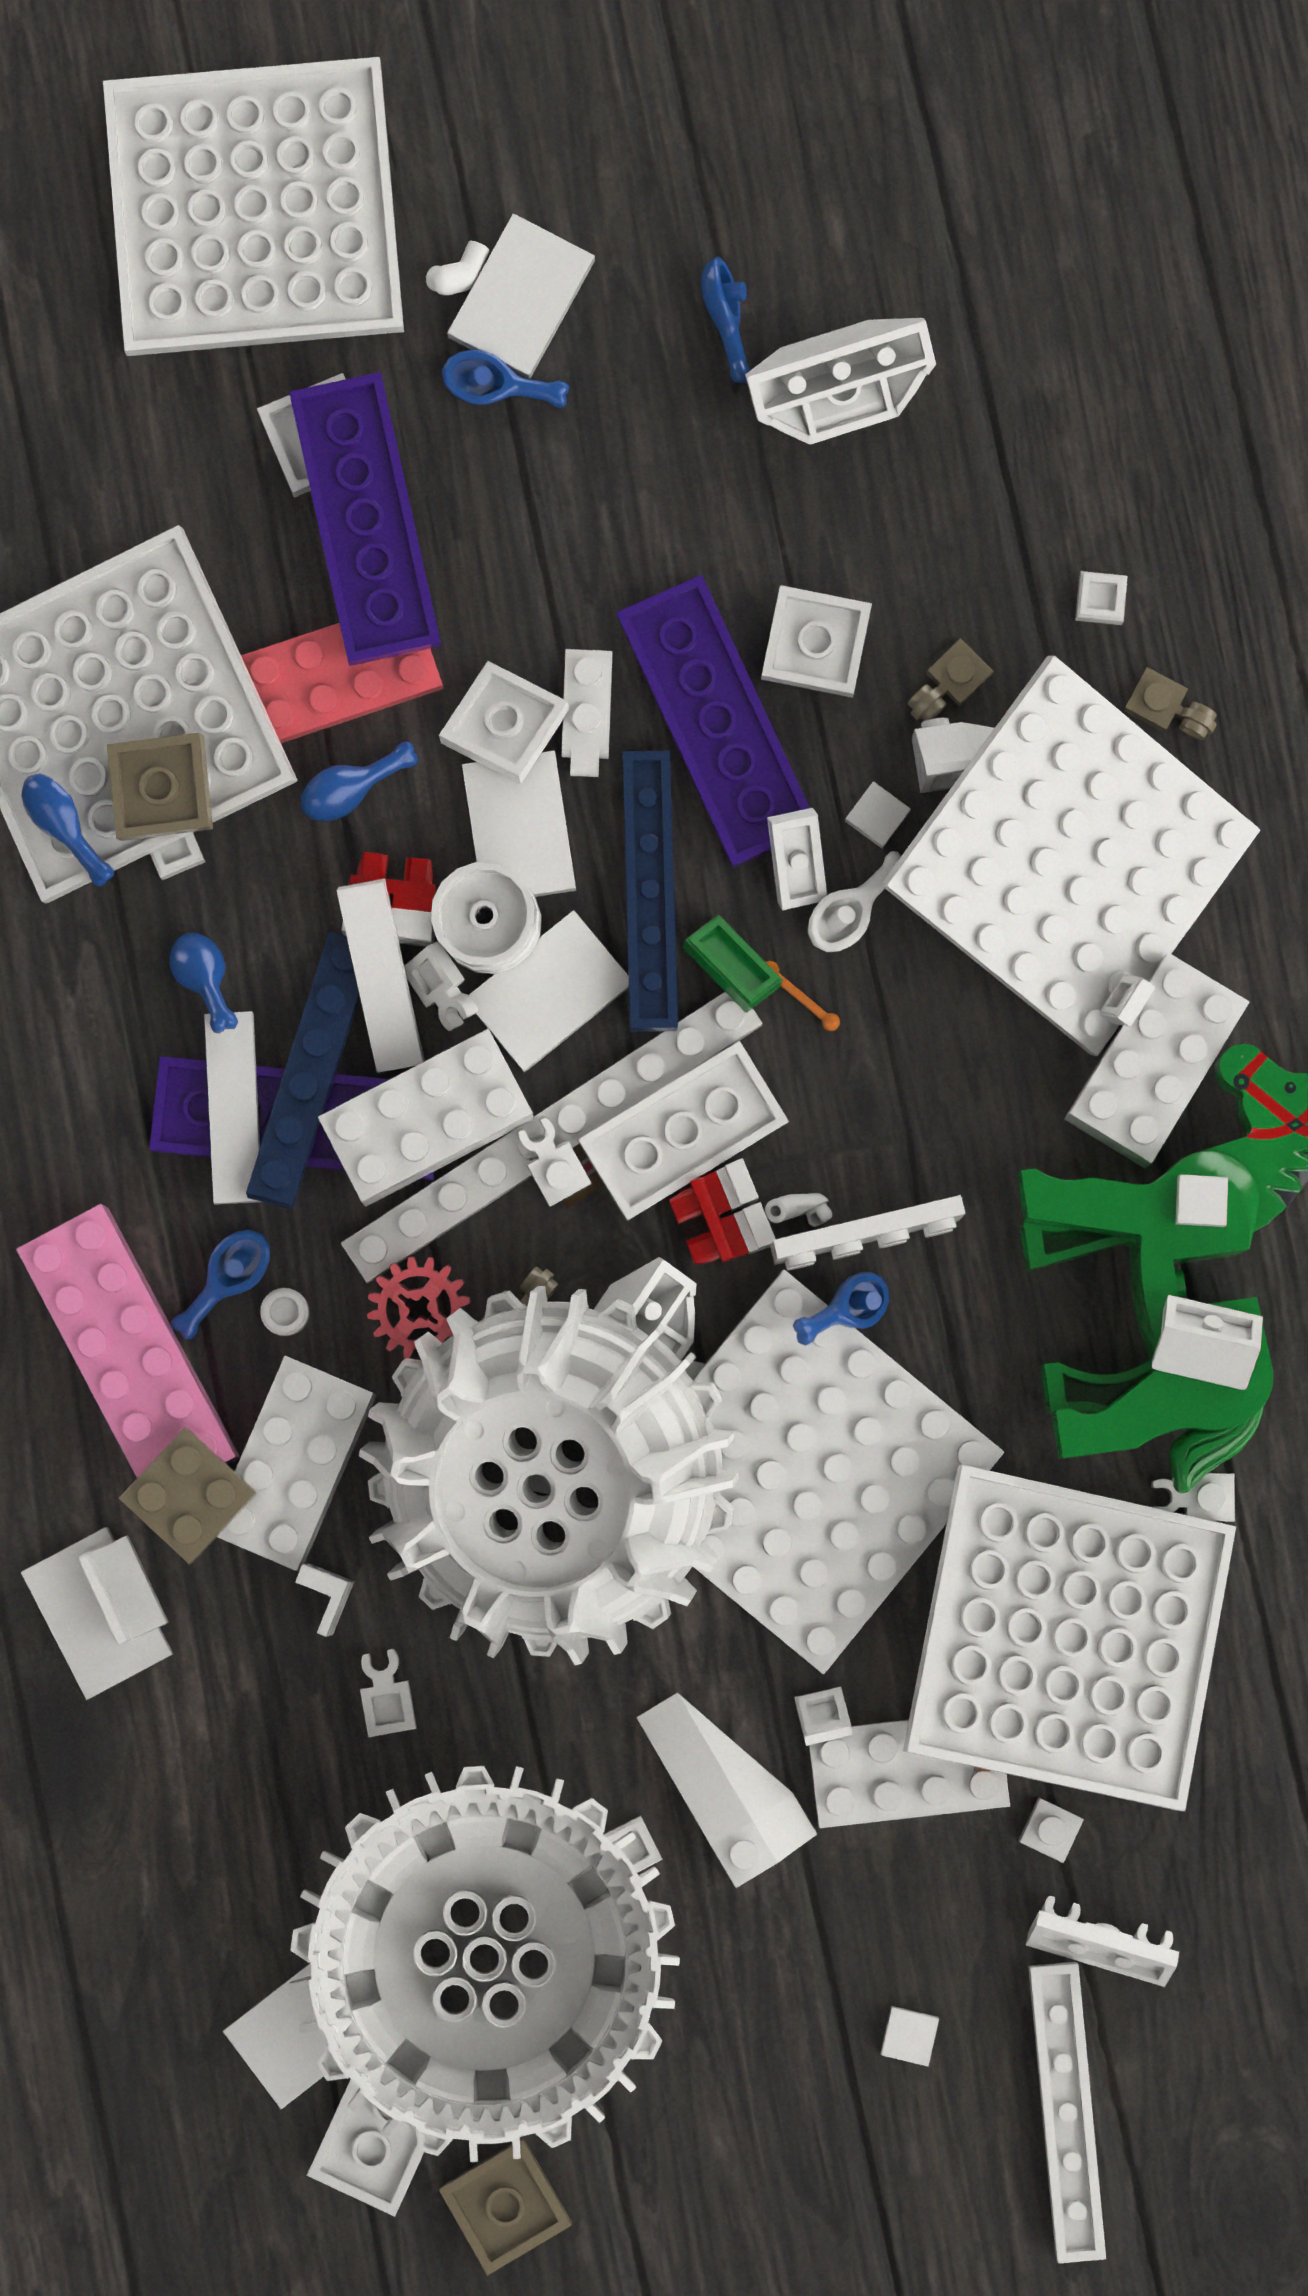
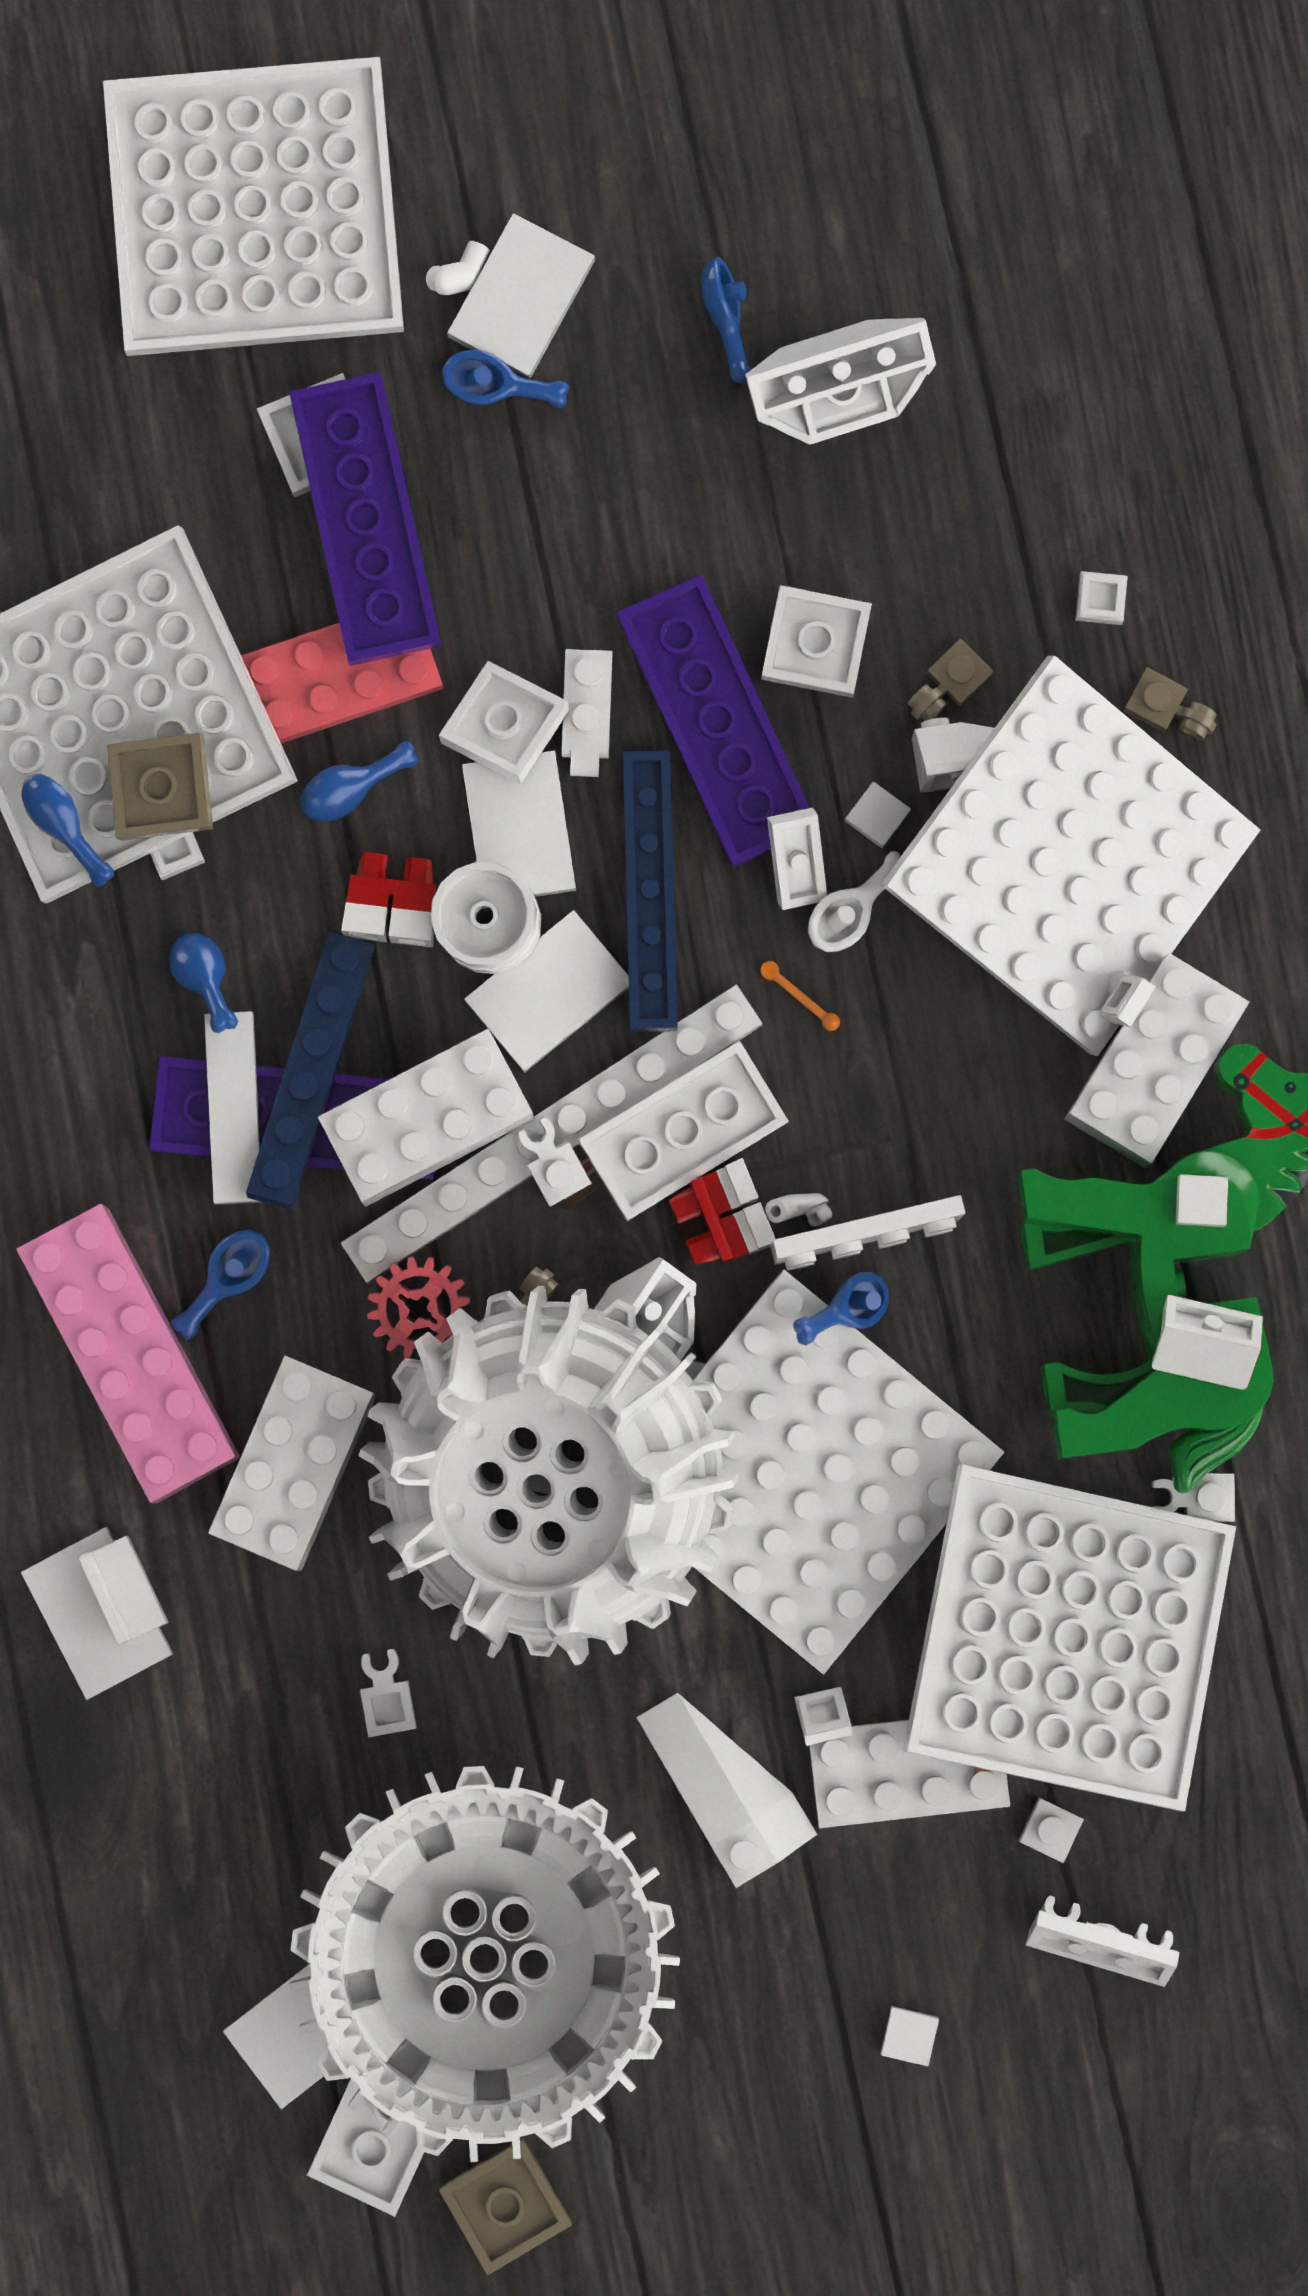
(188, 1495): dark tan plate -> none
(284, 1312): white tile -> none
(331, 1585): white panel -> none
(380, 975): white tile -> none
(436, 982): white plate -> none
(642, 1850): white tile -> none
(732, 963): green tile -> none
(1067, 2112): white plate -> none

